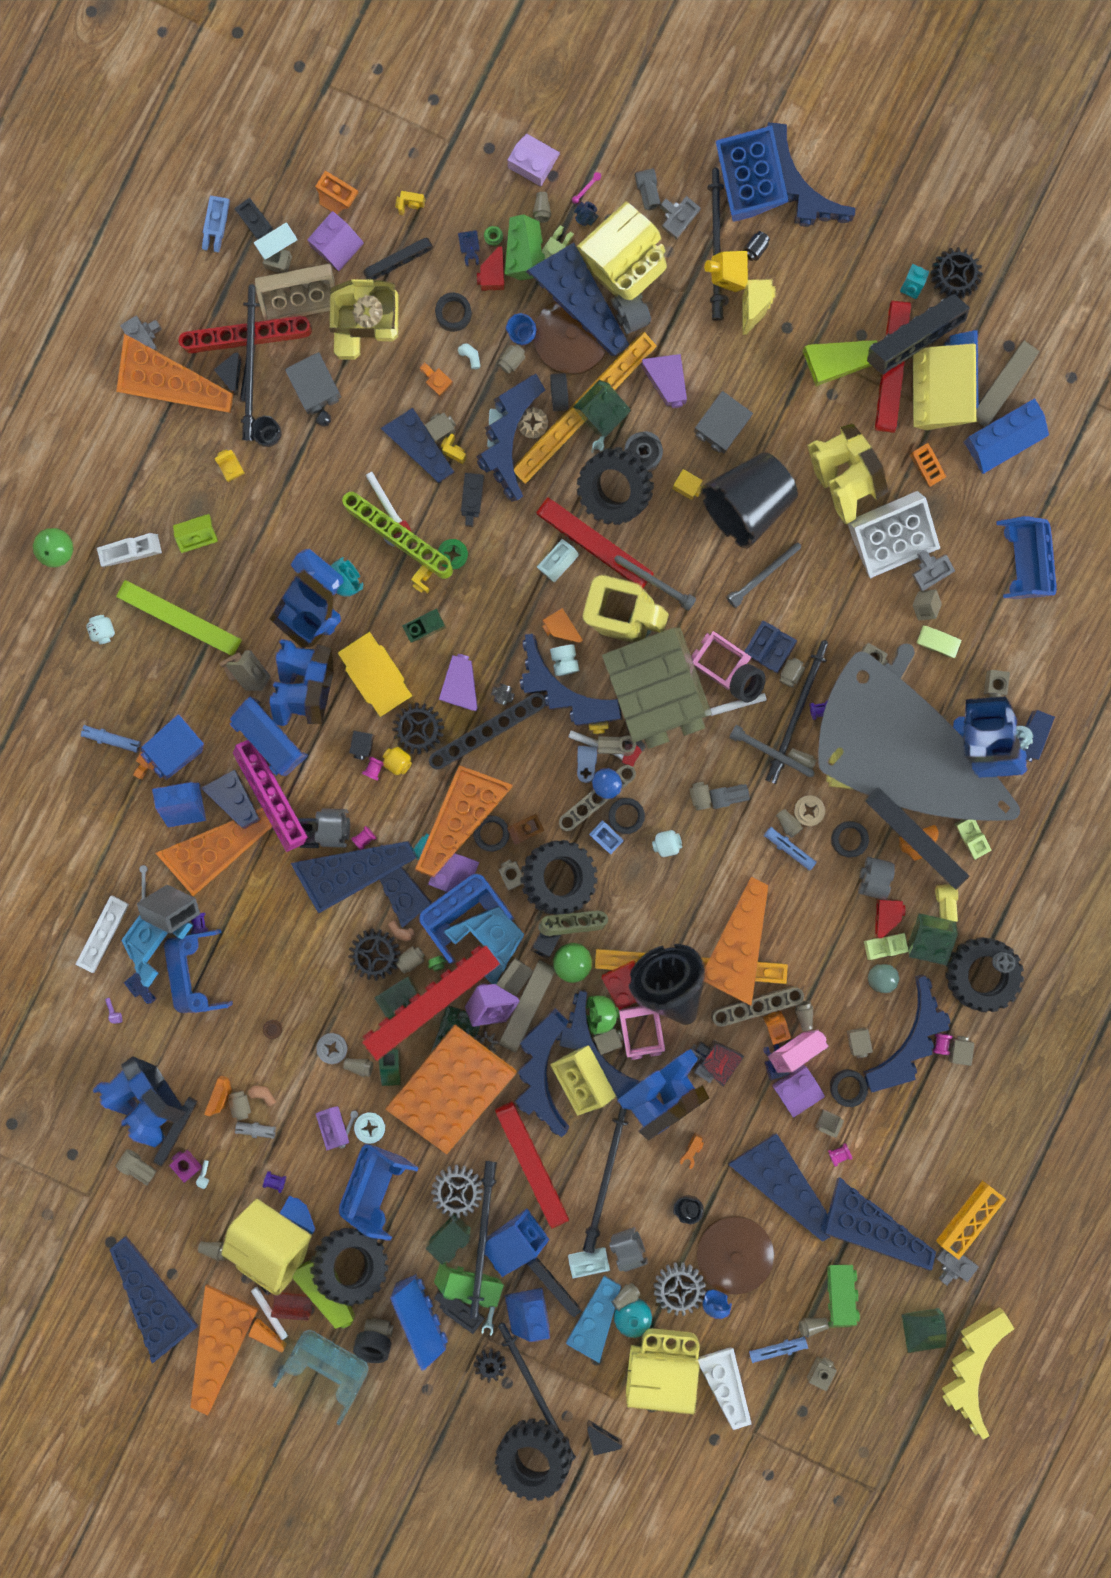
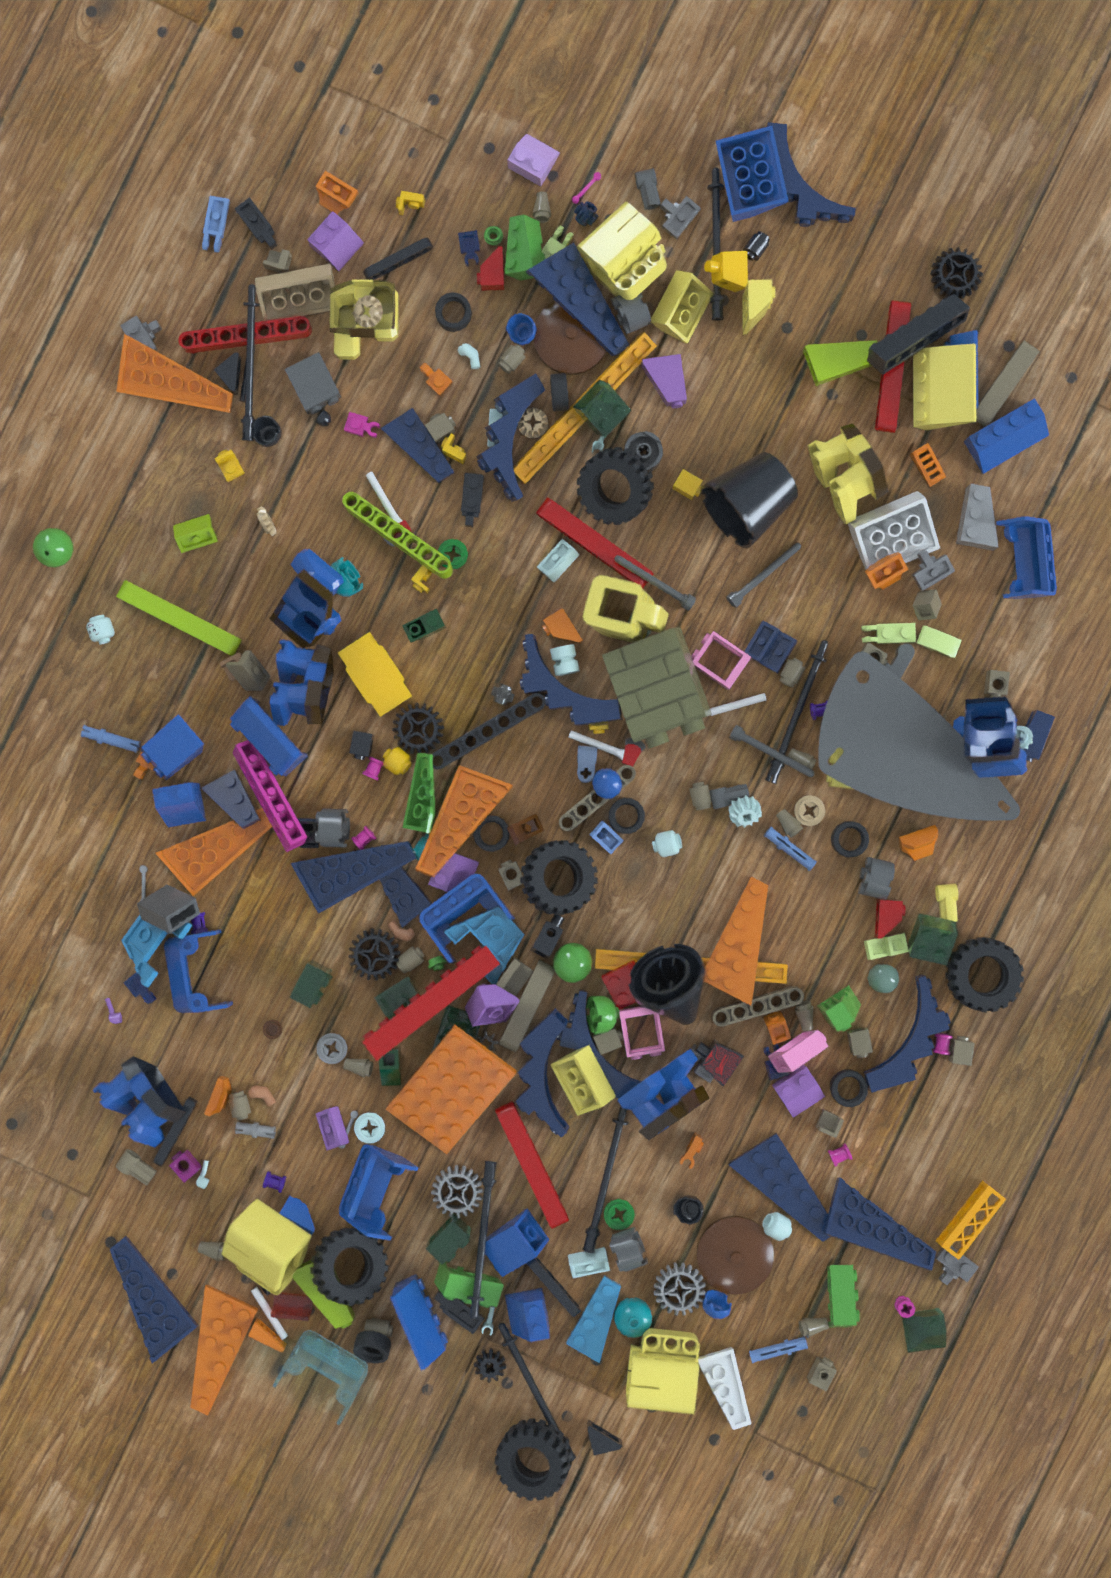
(102, 934): white plate -> none
(129, 549): white slope -> none
(266, 521): none -> tan gear
(275, 241): light aqua slope -> none
(311, 983): none -> clear green brick
(358, 424): none -> dark pink plate
(421, 802): none -> bright green wedge
(459, 684): medium lavender slope -> none
(572, 920): olive beam -> none
(613, 745): dark tan piece -> none
(615, 1222): none -> green gear
(626, 1296): dark tan cone -> none
(682, 306): none -> light yellow slope
(722, 423): dark grey brick -> none
(745, 811): none -> light aqua gear
(754, 688): black tyre -> none
(777, 1226): none -> light aqua head
(840, 1009): none -> bright green wedge
(886, 571): none -> orange slope
(891, 633): none -> yellowish green hinge
(909, 1305): none -> dark pink bush
(914, 281): teal bracket -> none
(917, 838): black beam -> none
(973, 838): yellowish green slope -> none
(977, 519): none -> light grey wedge
(979, 1340): light yellow arch -> none
(1006, 964): dark grey wheel -> none

